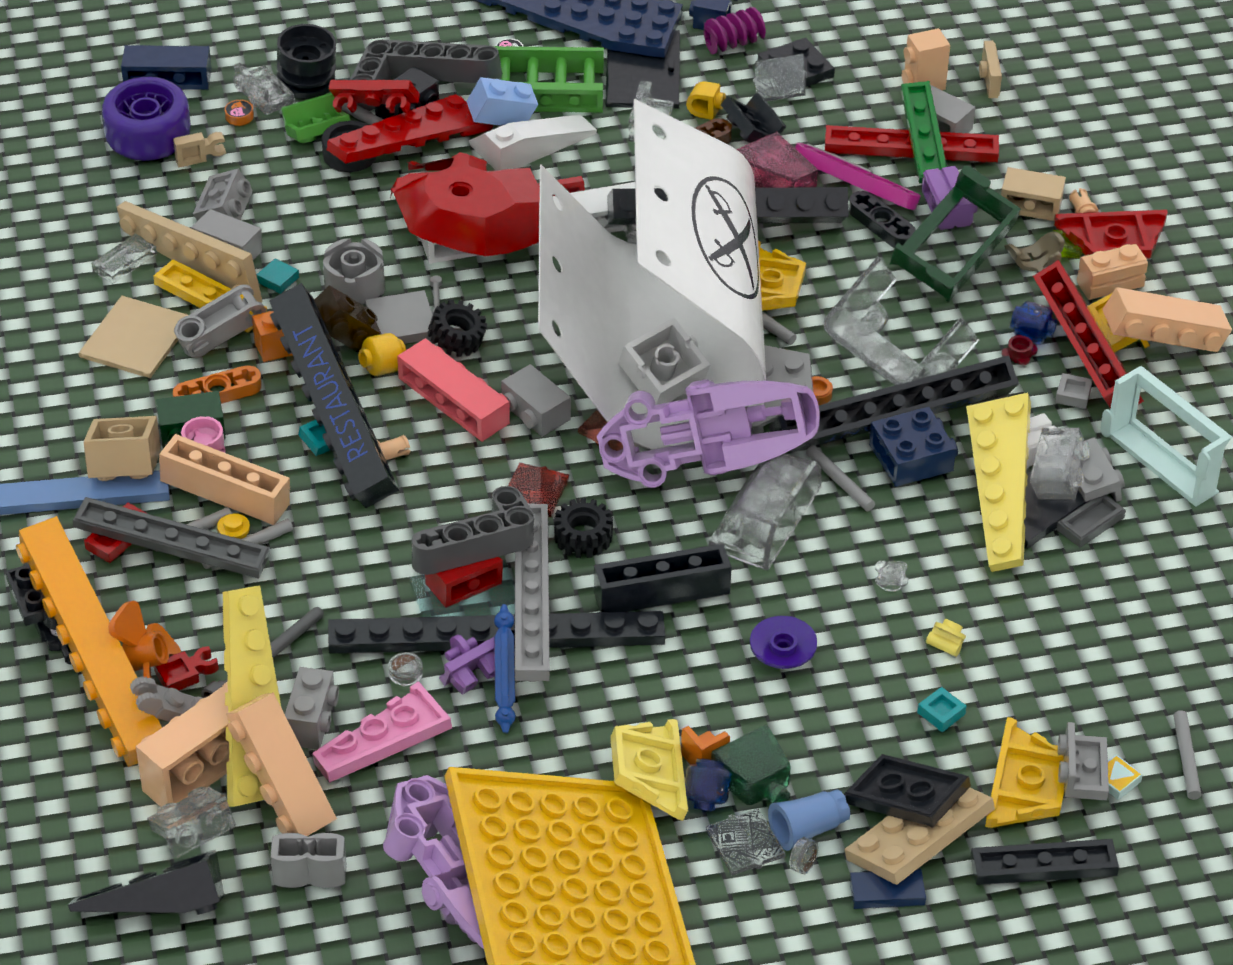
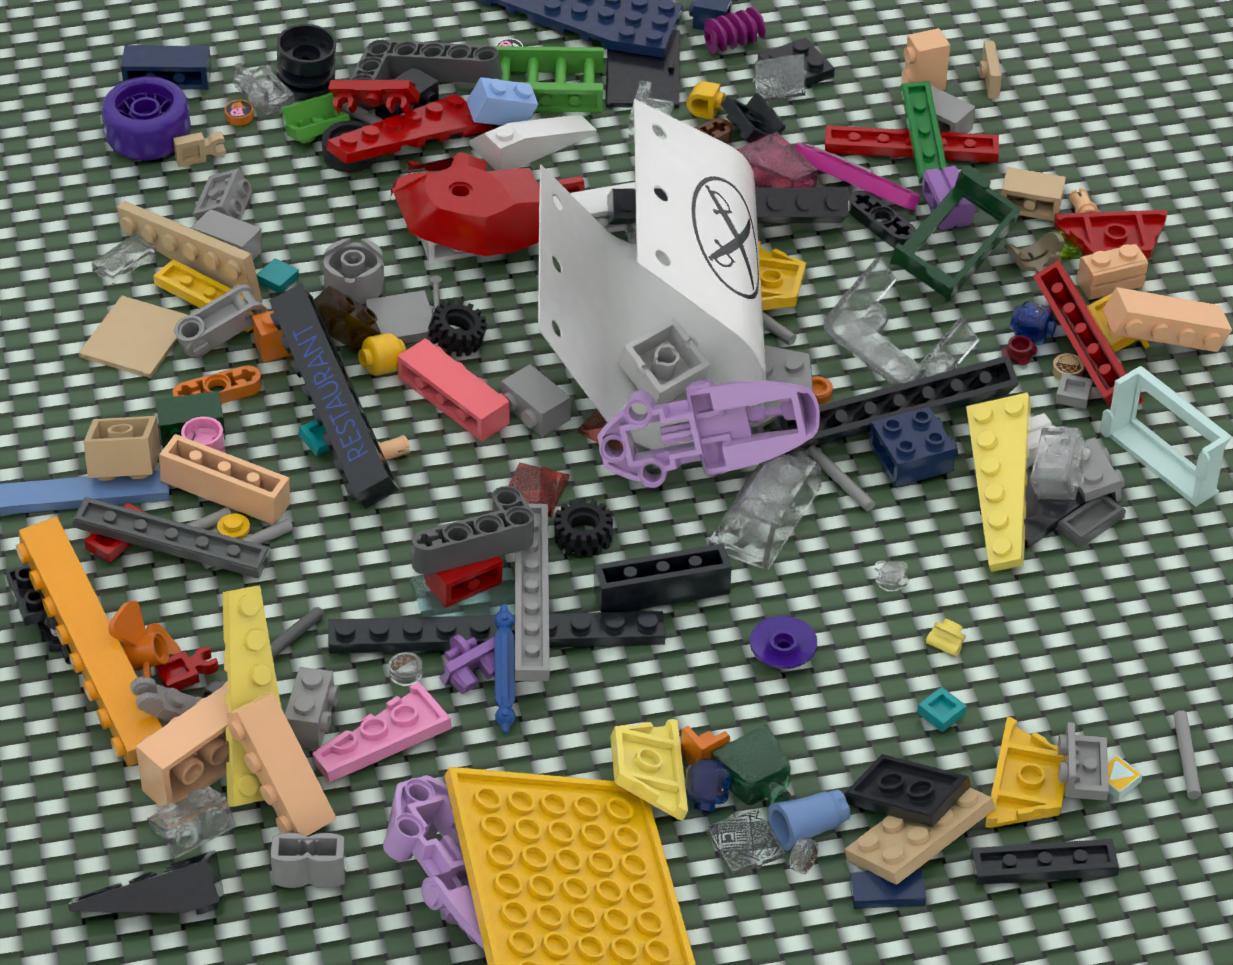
(1067, 364): none -> tan tile

